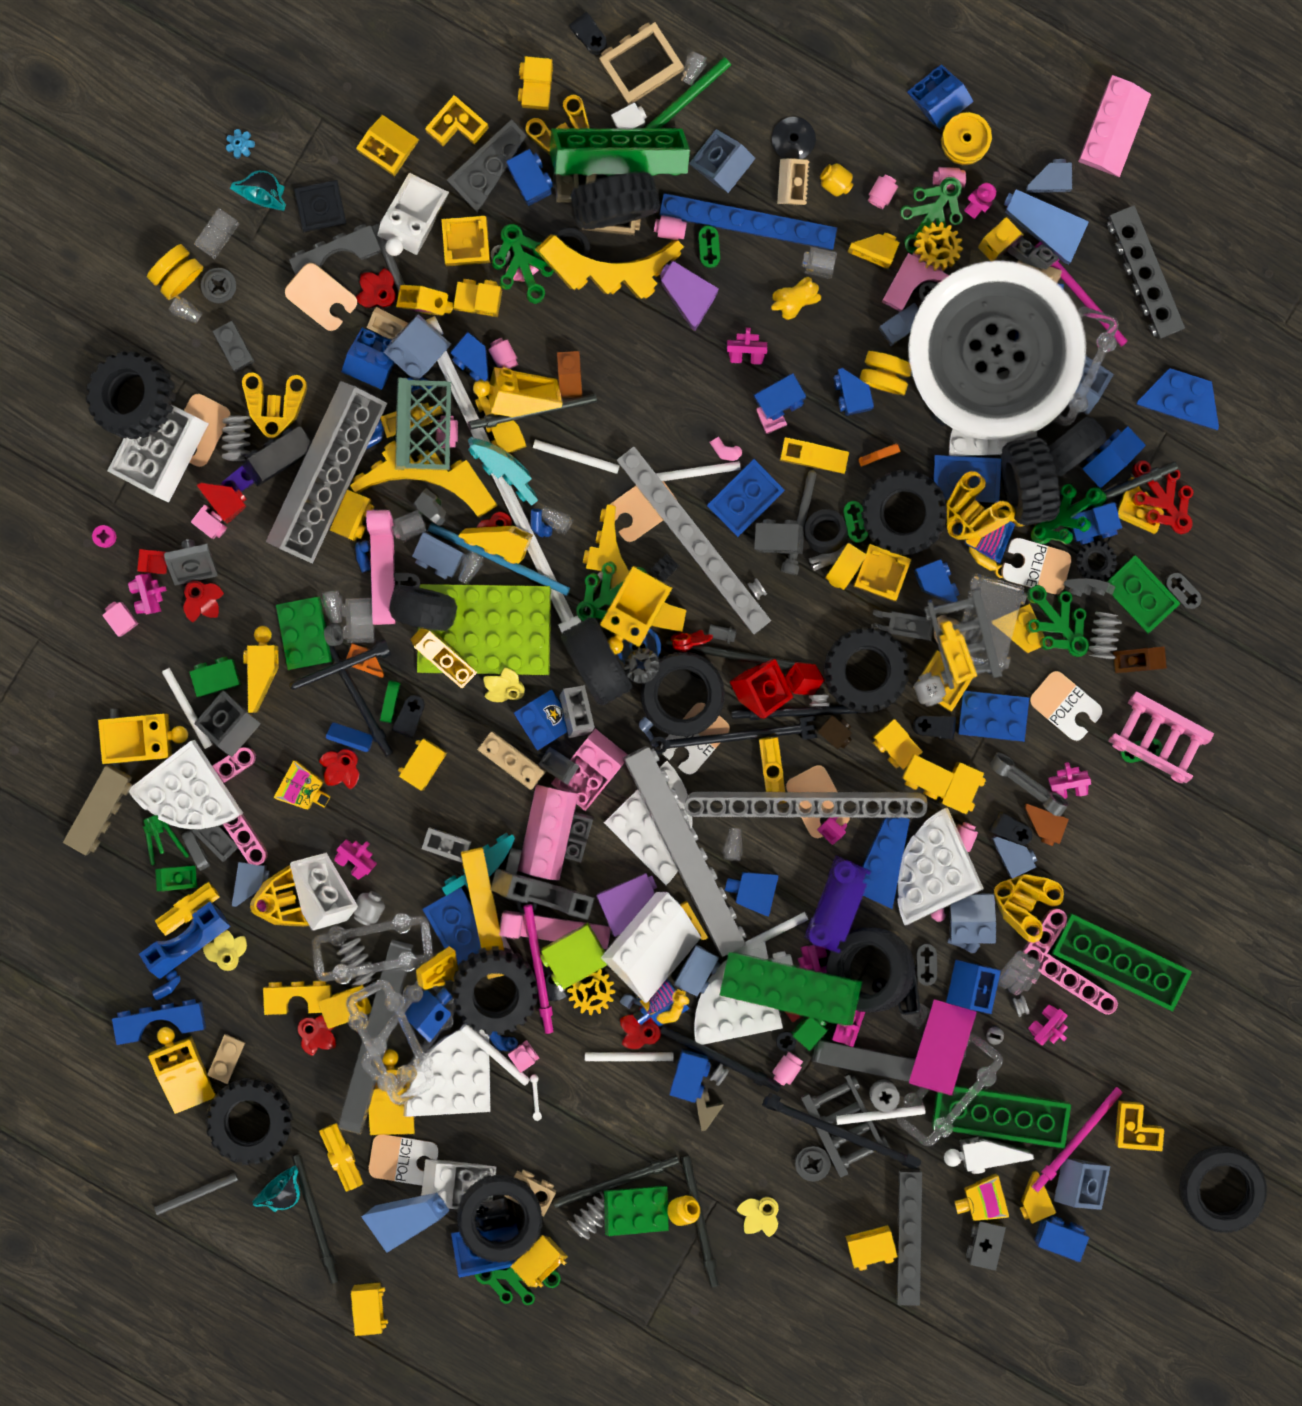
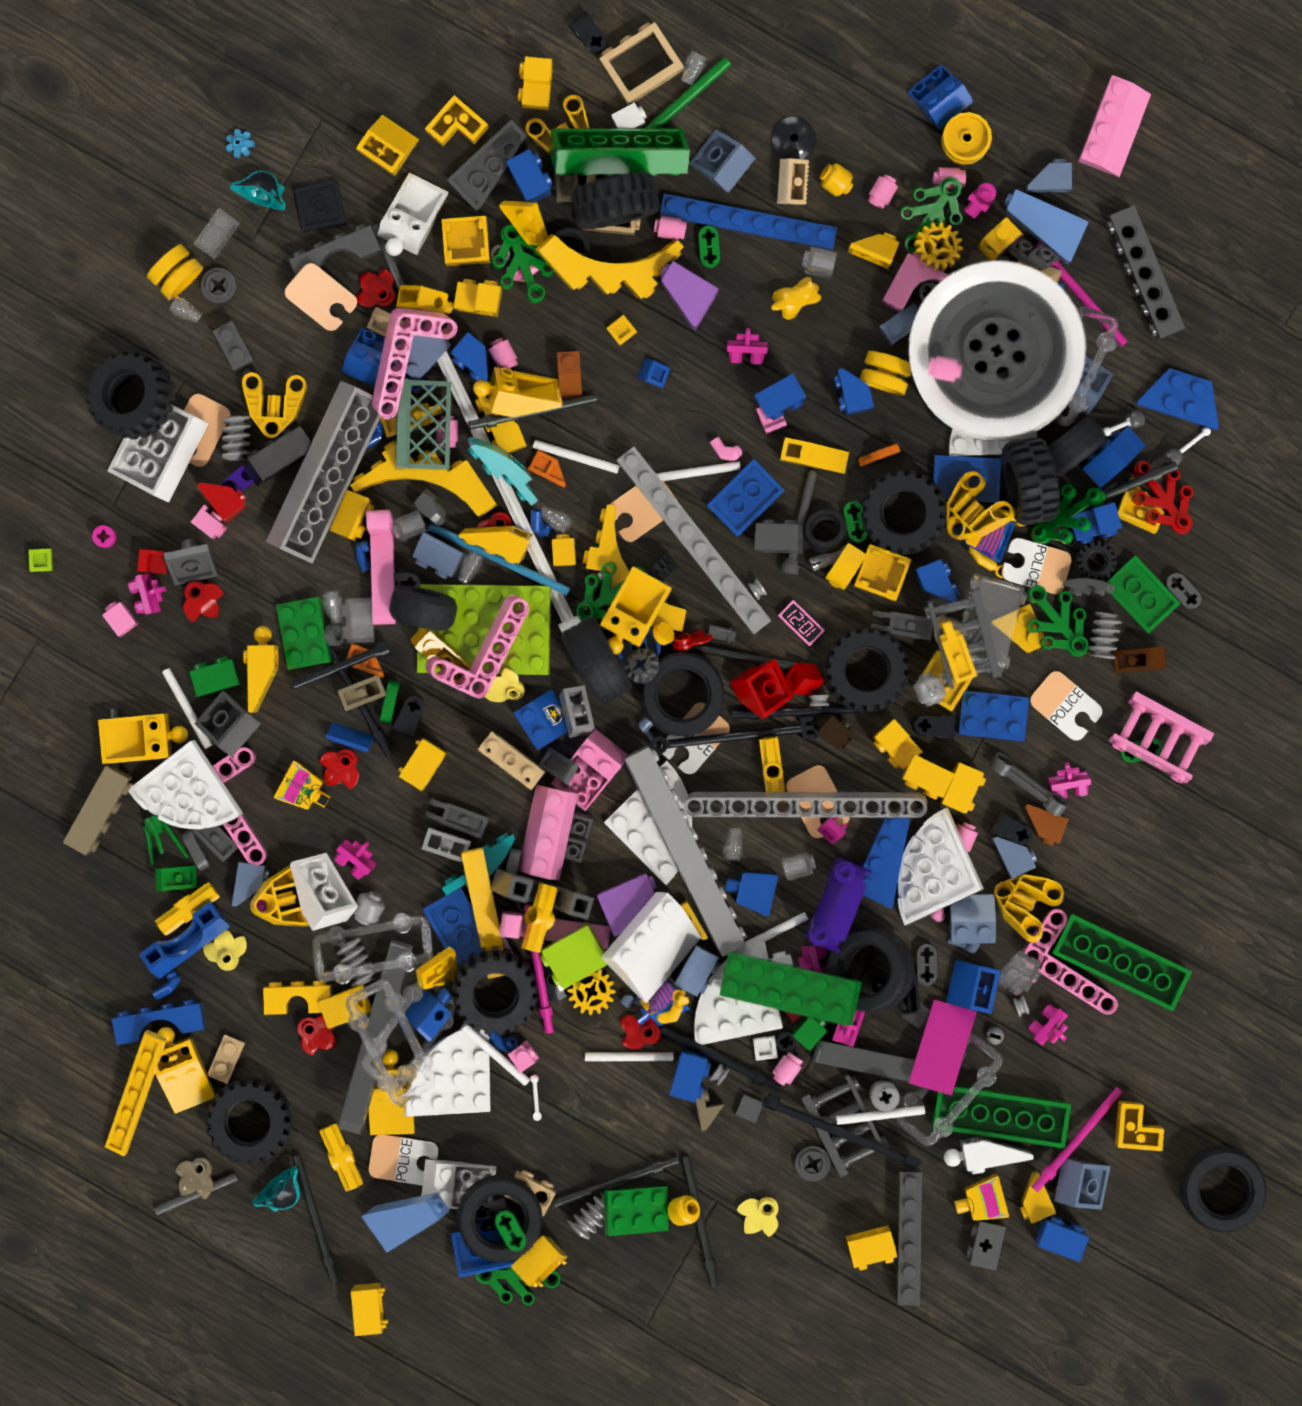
(40, 560): none -> lime plate
(135, 1092): none -> yellow tile
(193, 1180): none -> dark tan plate
(362, 693): none -> dark tan slope
(401, 353): none -> bright pink beam
(459, 818): none -> dark grey hinge
(485, 653): none -> bright pink beam
(505, 1233): none -> green beam
(526, 220): none -> yellow wing
(539, 918): none -> yellow piece
(547, 467): none -> orange tile
(563, 550): none -> yellow brick
(621, 330): none -> yellow tile
(654, 373): none -> blue slope
(663, 633): none -> yellow tile
(749, 1108): none -> dark grey tile
(765, 1048): none -> white tile
(798, 865): none -> clear brick
(801, 623): none -> black tile
(944, 368): none -> bright pink brick
(1133, 420): none -> dark grey hinge
(1175, 455): none -> hinge

